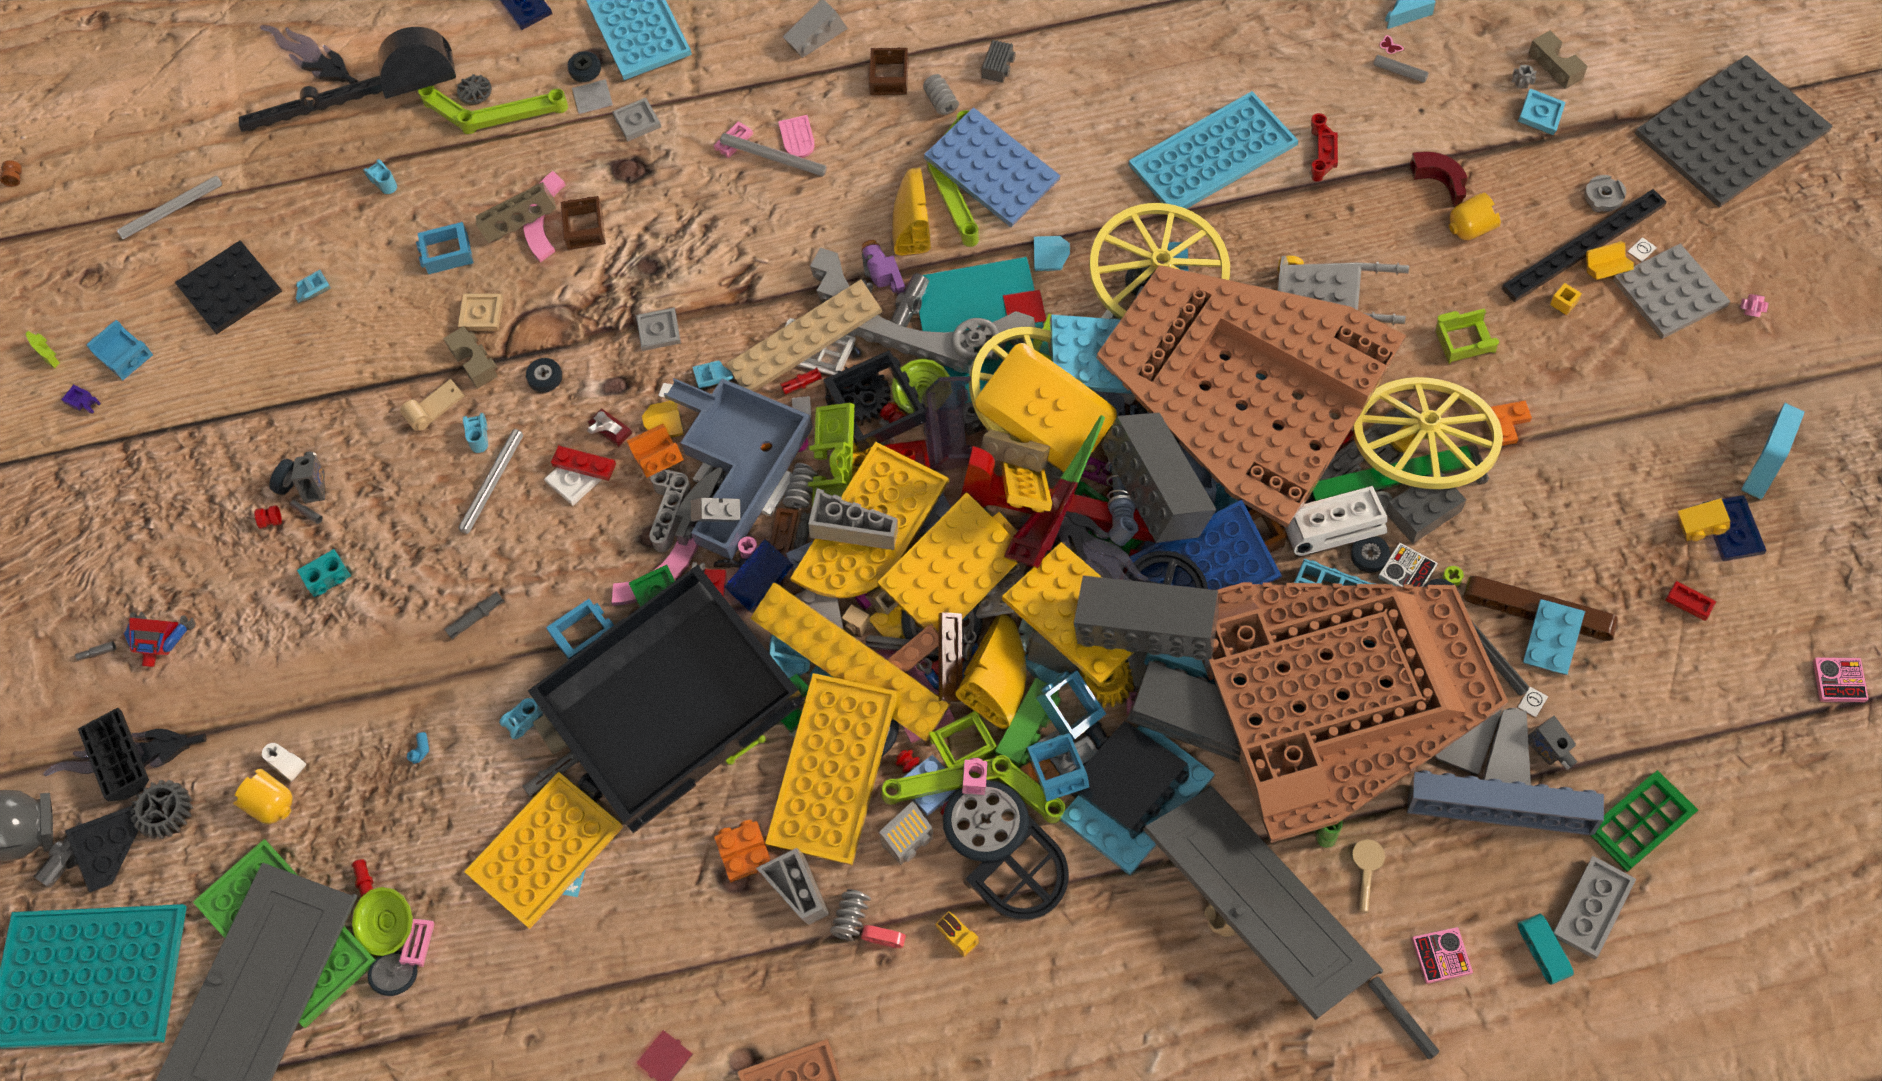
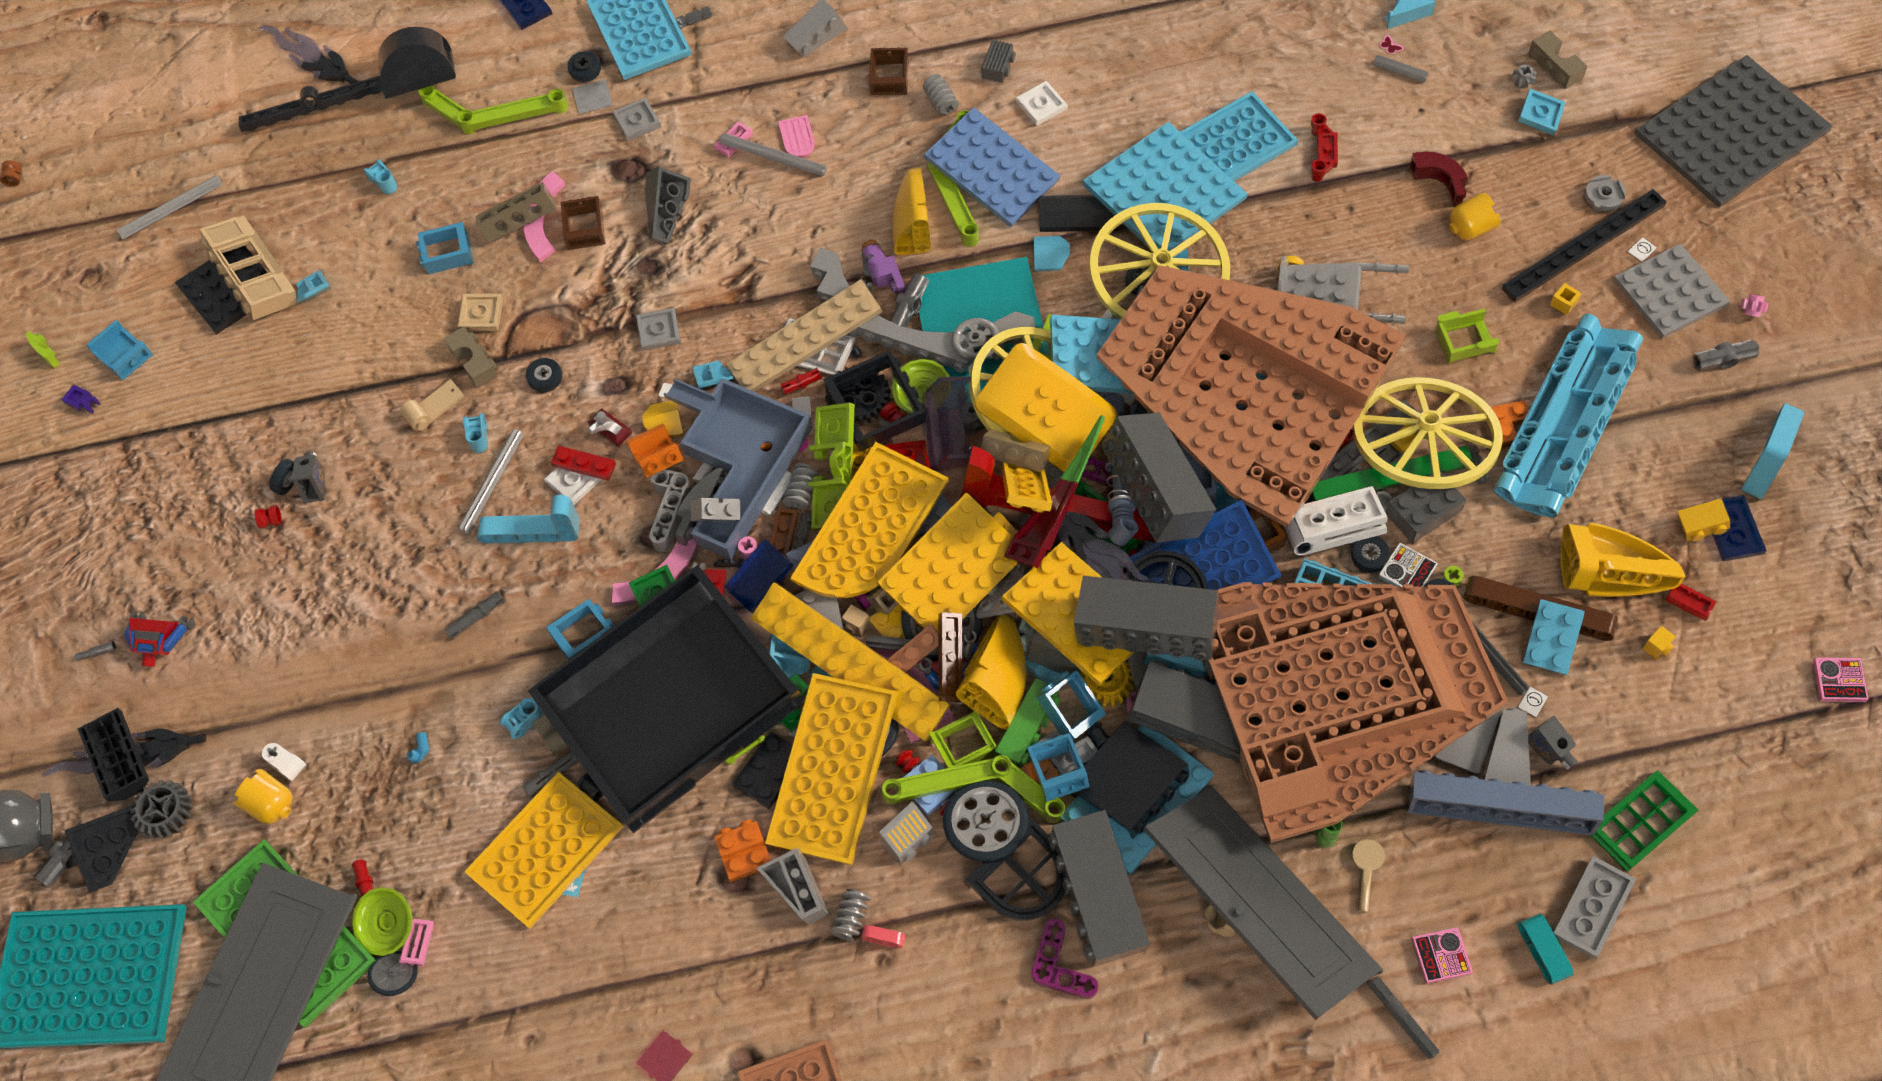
(260, 294): none -> tan window
(307, 512): flat silver pin -> none
(322, 569): teal brick -> none
(474, 89): dark grey wheel -> none
(557, 527): none -> medium azure beam
(664, 201): none -> dark grey wedge
(693, 16): none -> dark grey axle
(765, 771): none -> black plate
(850, 523): light grey wedge -> none
(957, 934): yellow leg -> none
(974, 785): bright pink brick -> none
(1026, 303): red sticker -> none
(1041, 103): none -> white tile
(1055, 971): none -> magenta beam
(1072, 213): none -> black piece
(1098, 888): none -> dark grey brick
(1166, 171): none -> medium azure plate
(1568, 417): none -> medium azure panel
(1608, 261): yellow panel -> none
(1614, 563): none -> yellow panel
(1659, 643): none -> yellow plate
(1725, 355): none -> flat silver piece

